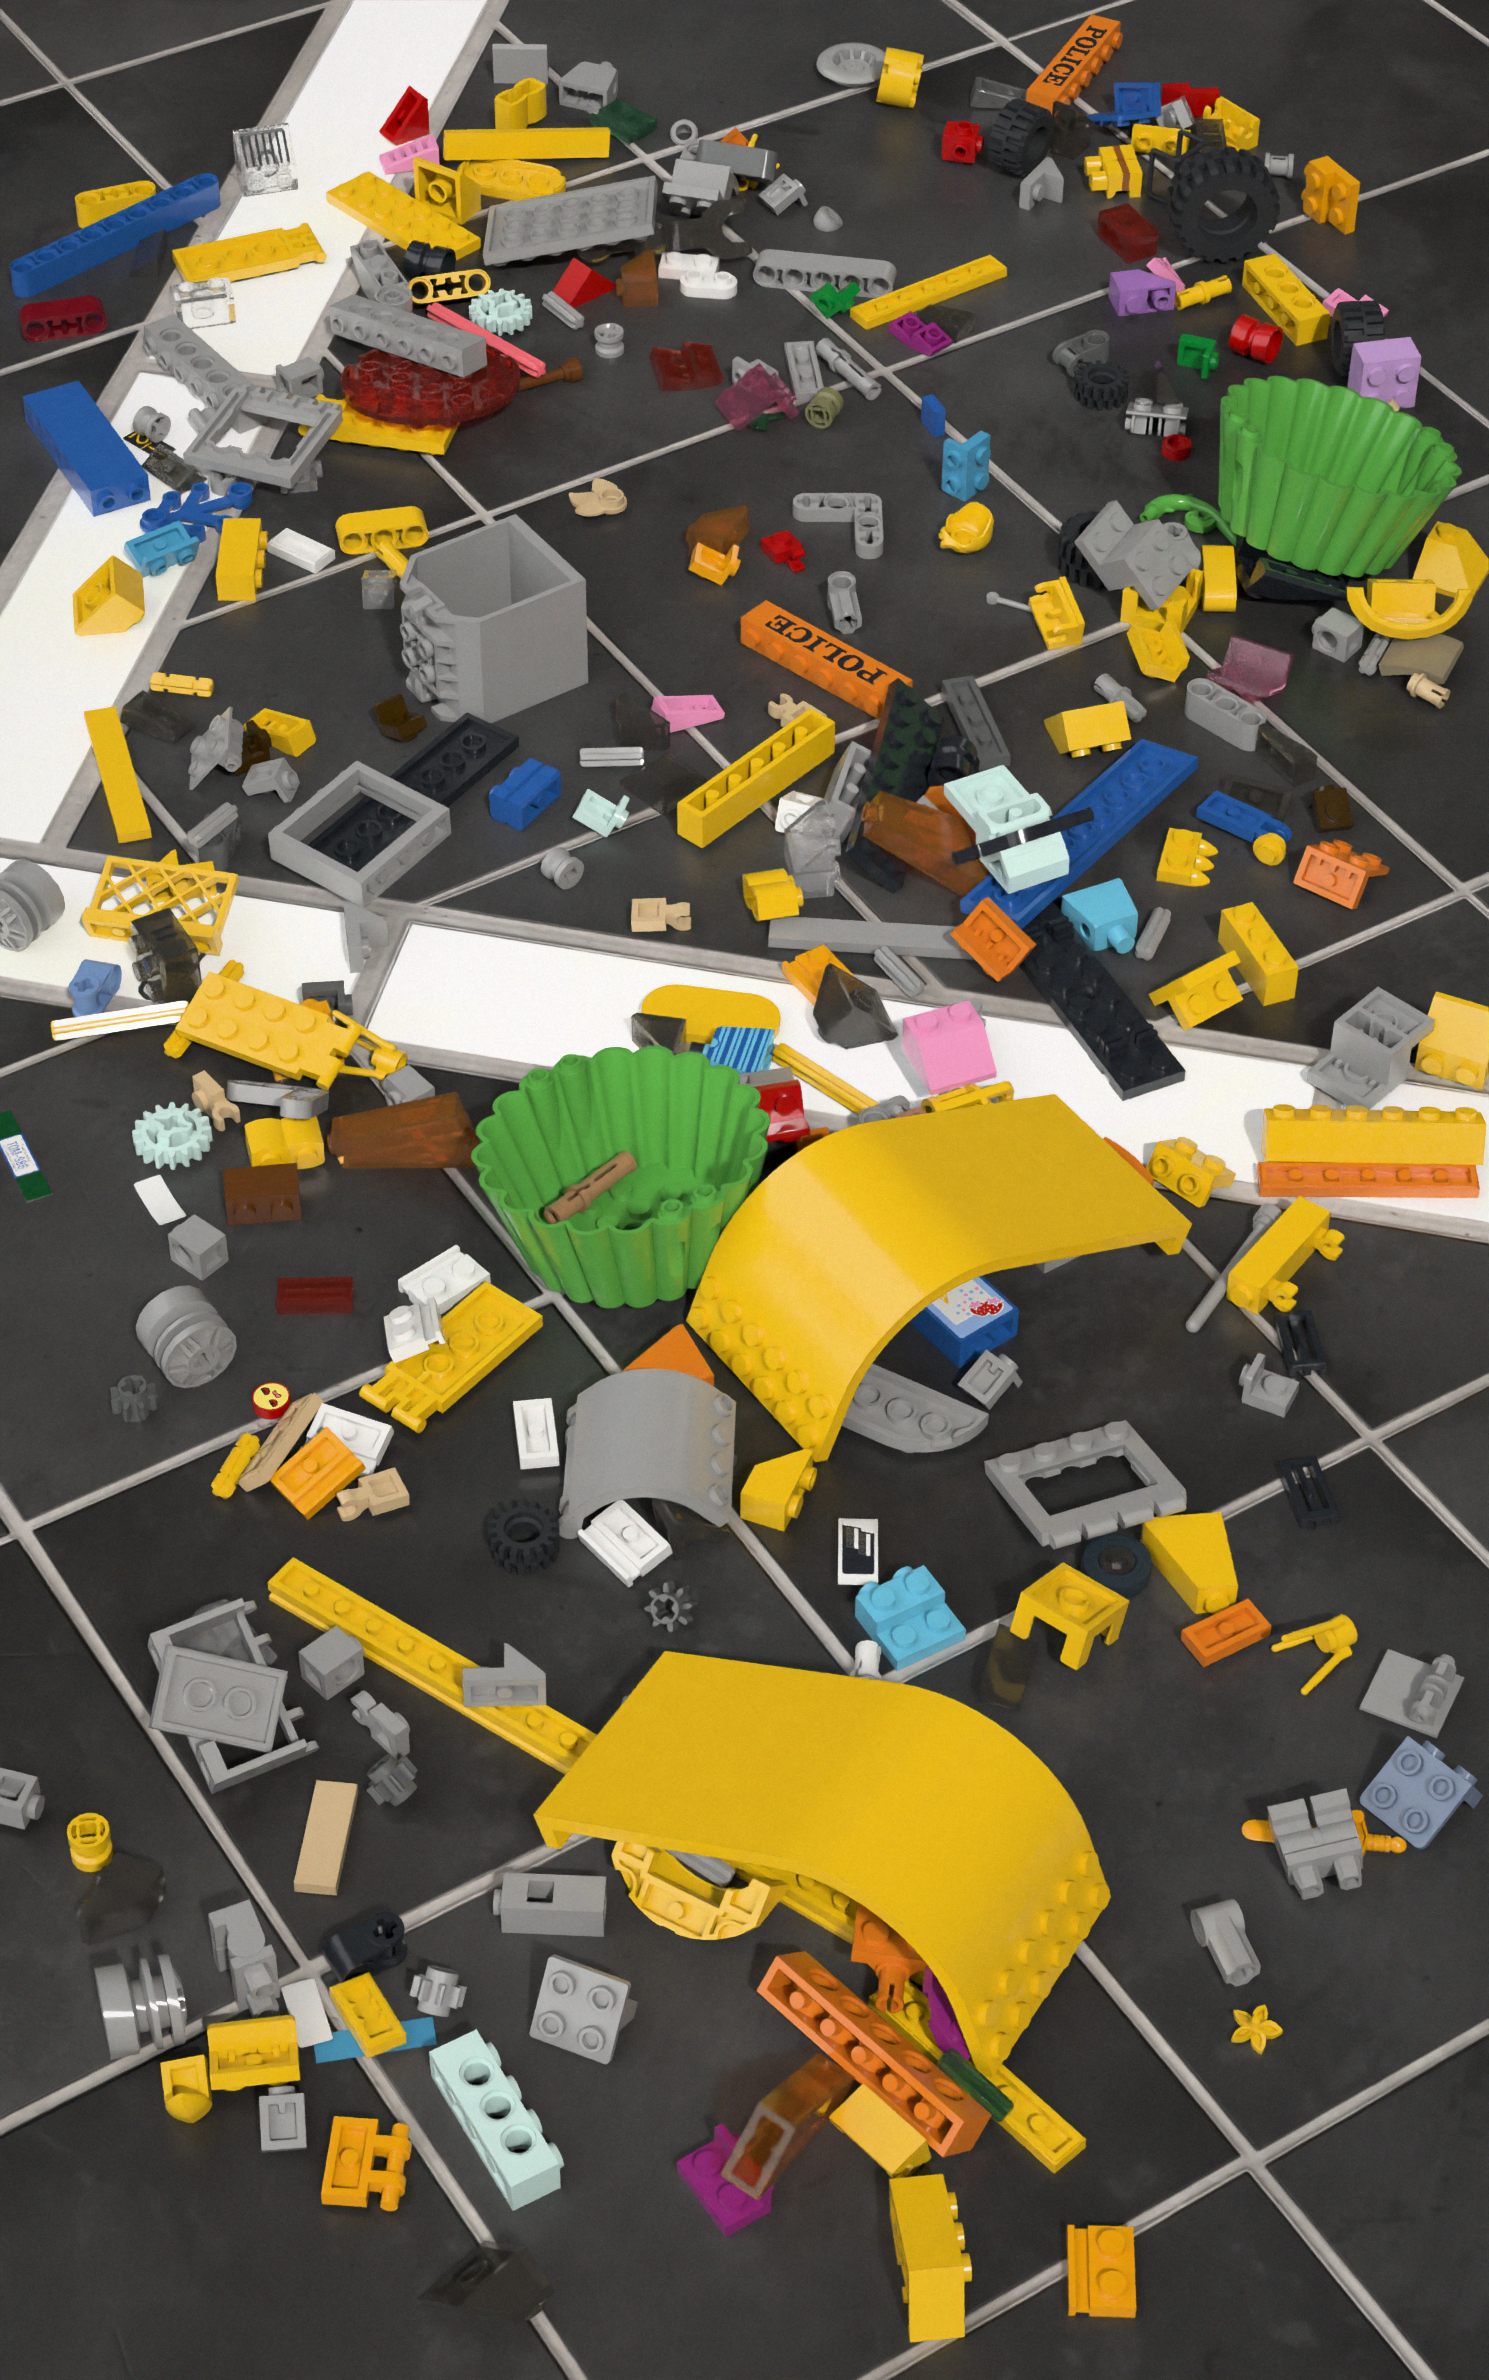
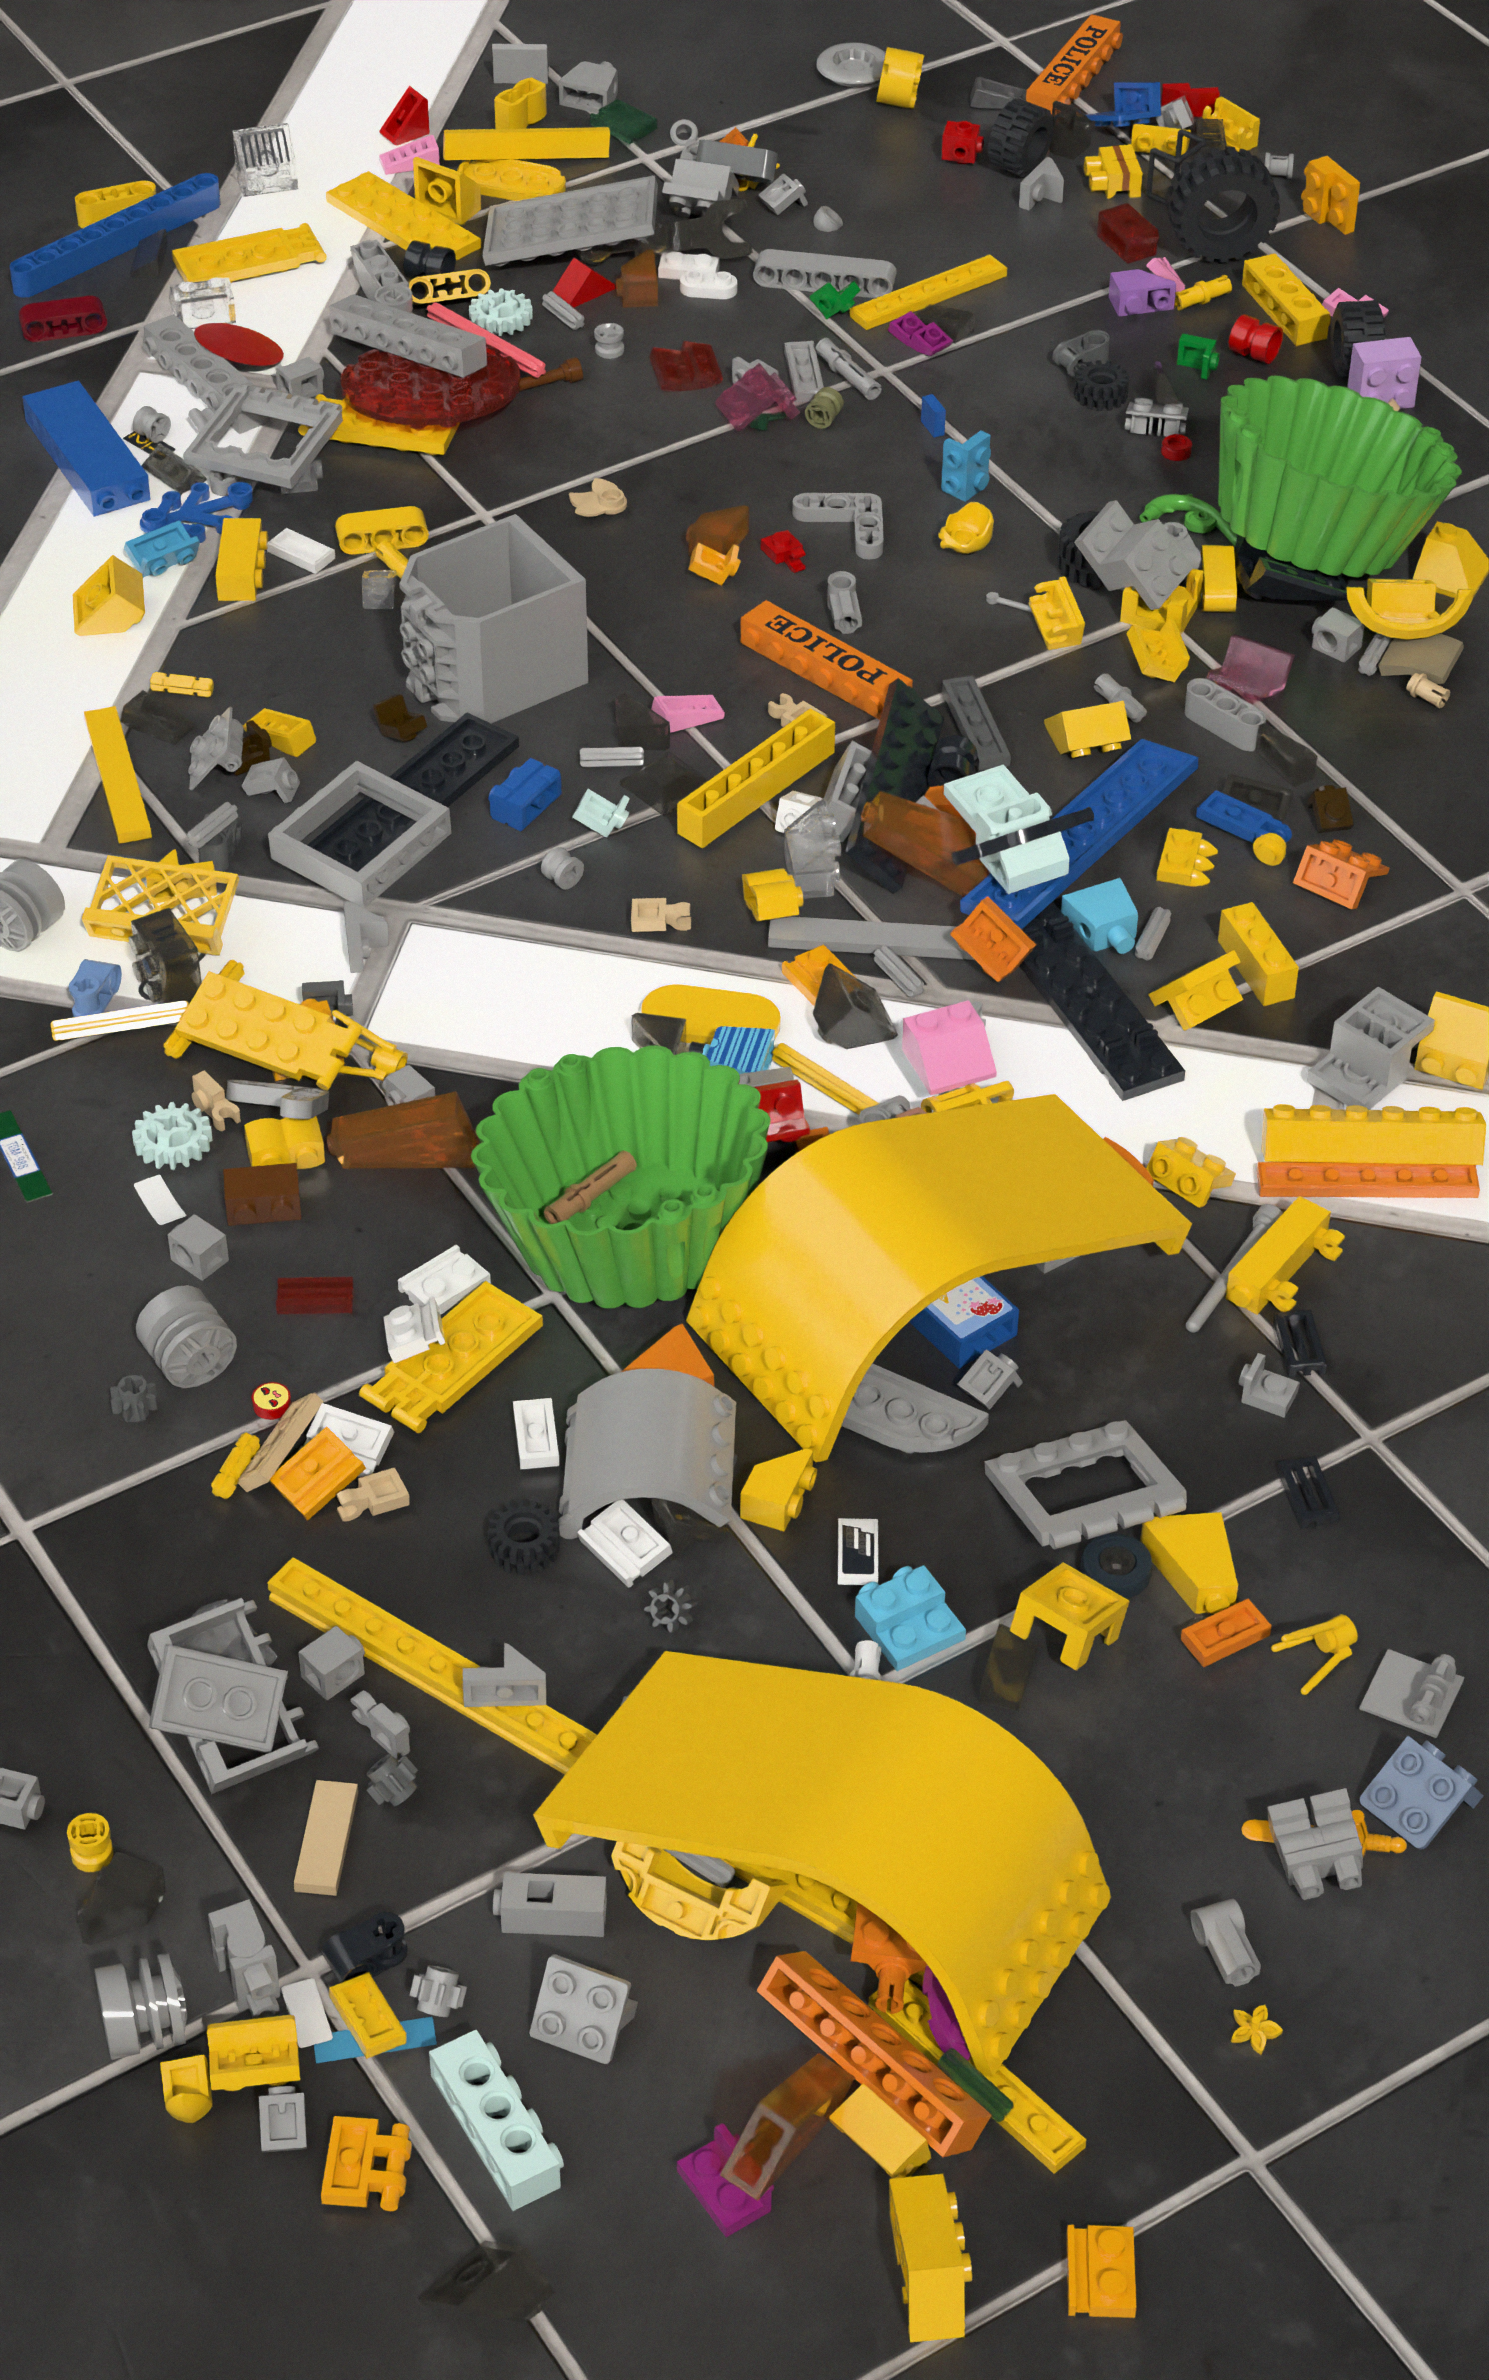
(239, 344): none -> red sticker

